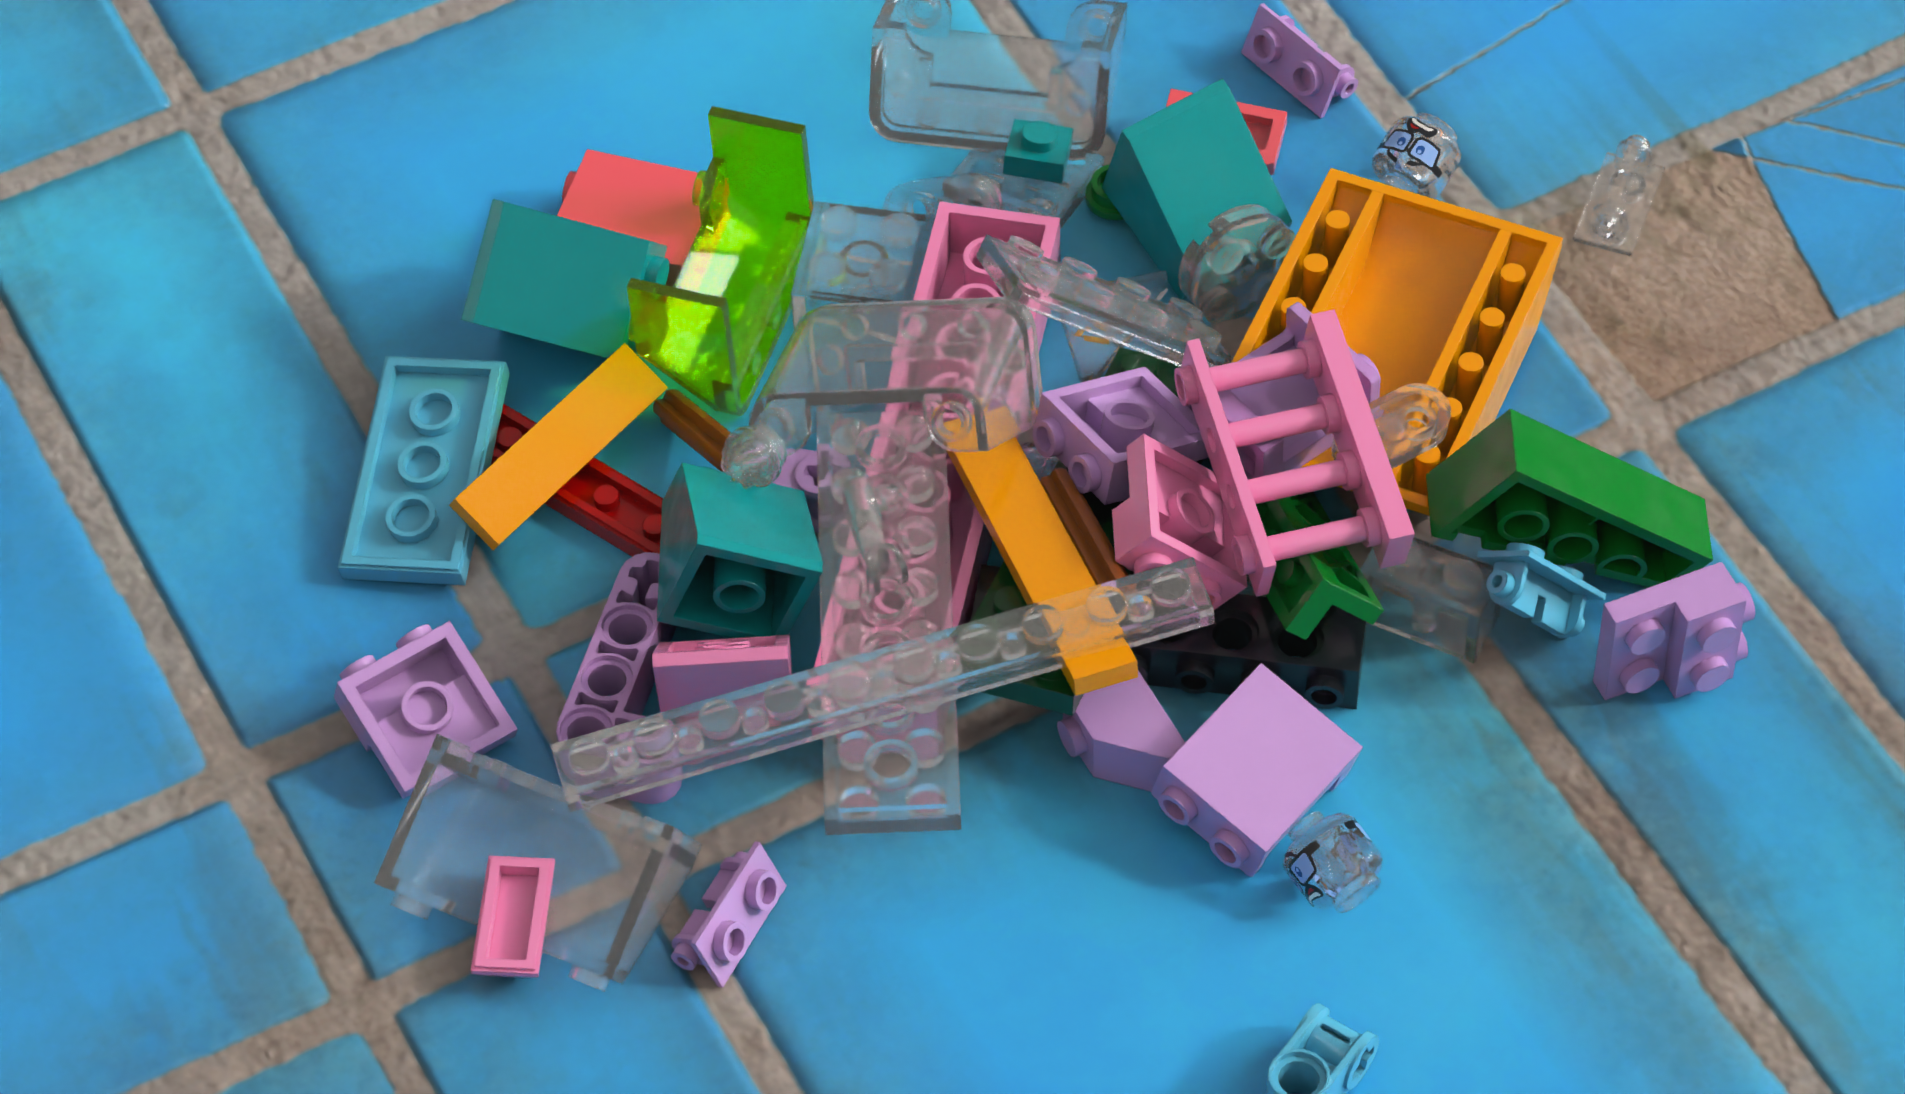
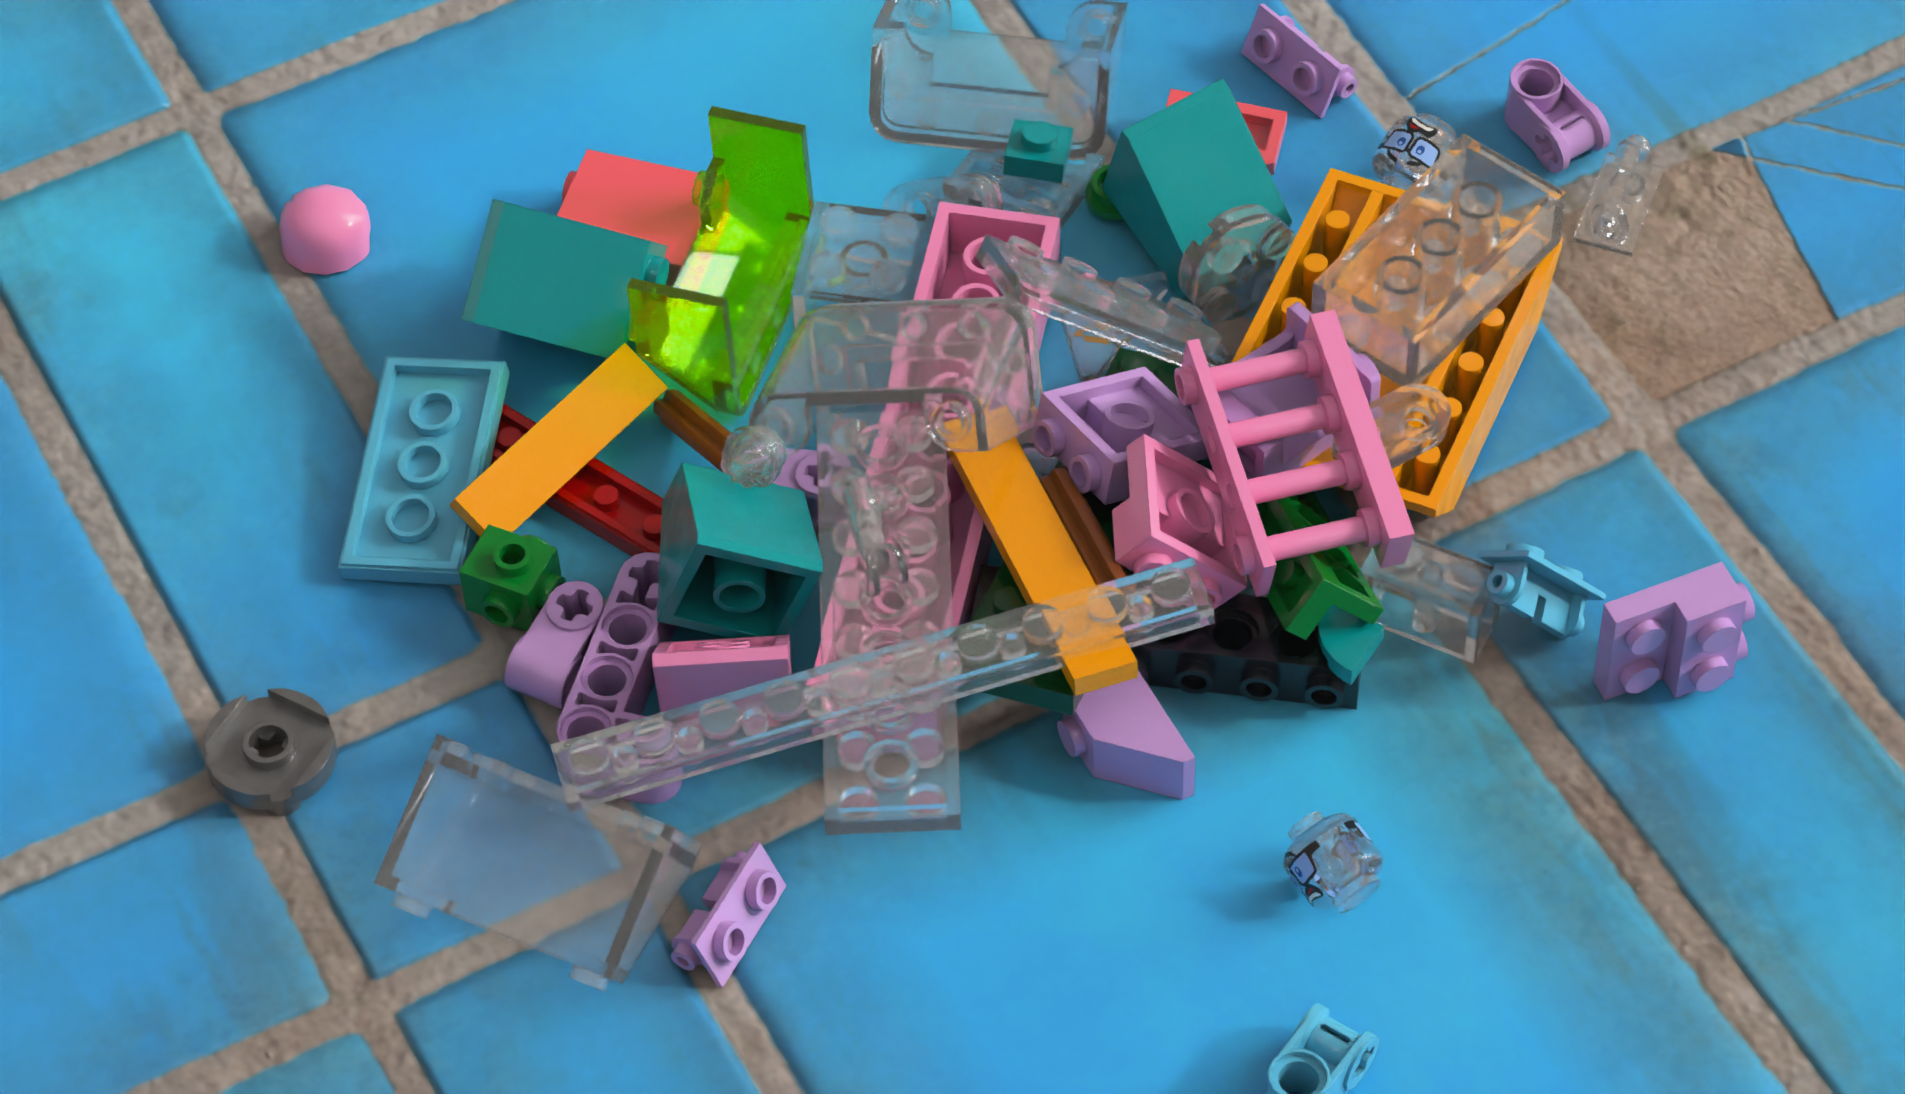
(276, 781): none -> flat silver plate
(325, 230): none -> bright pink hair
(417, 693): lavender plate -> none
(509, 577): none -> green brick
(513, 917): bright pink tile -> none
(555, 644): none -> lavender piece
(1254, 770): lavender panel -> none
(1347, 642): none -> teal tile
(1440, 259): none -> clear brick
(1552, 114): none -> lavender piece
(1570, 500): green wedge -> none

